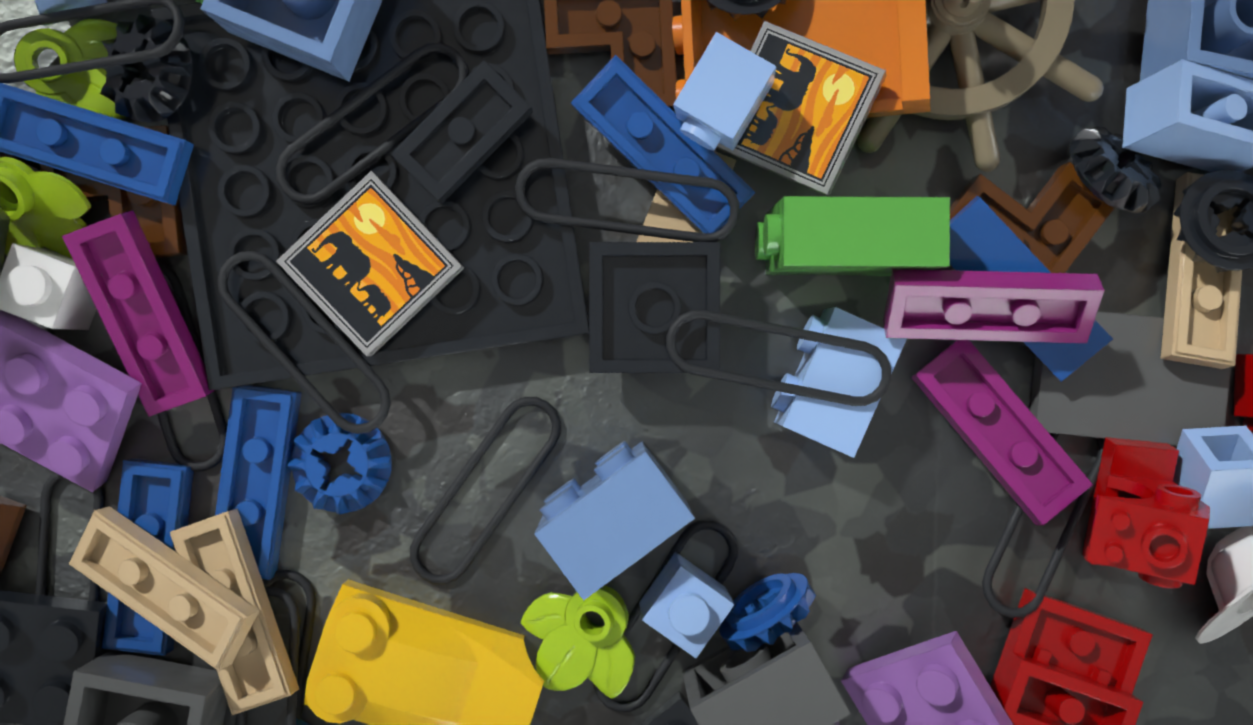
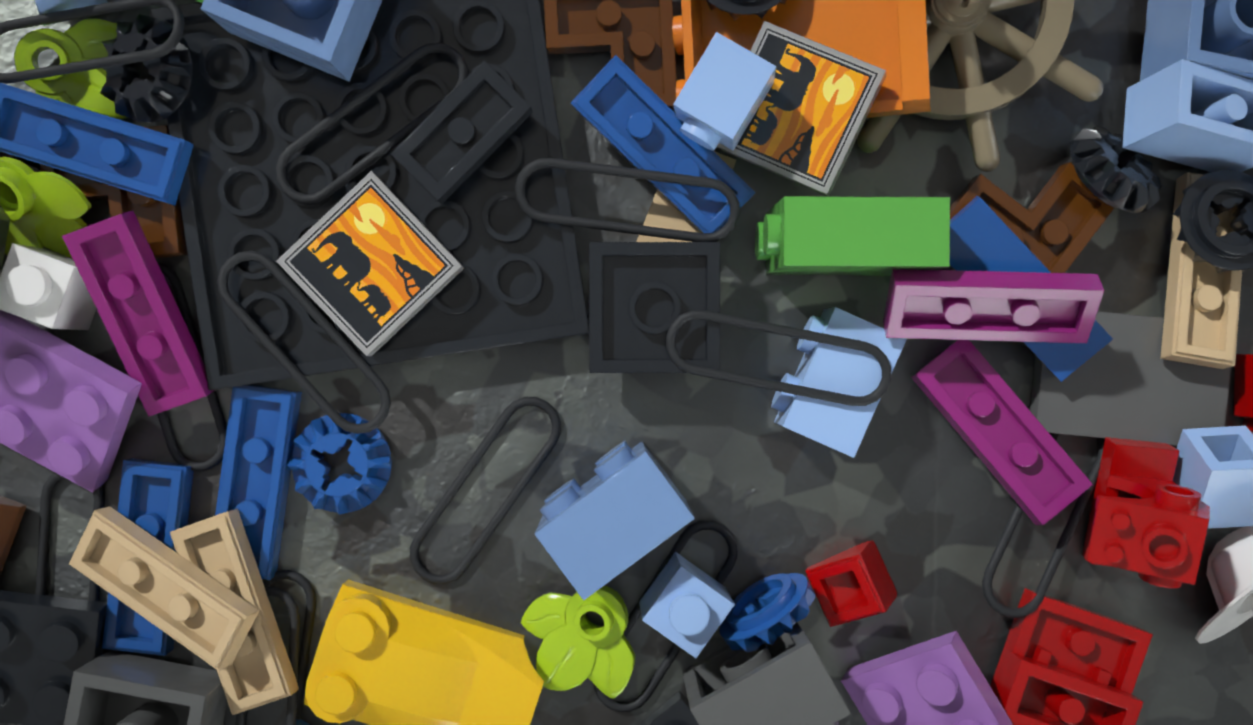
(852, 584): none -> red slope

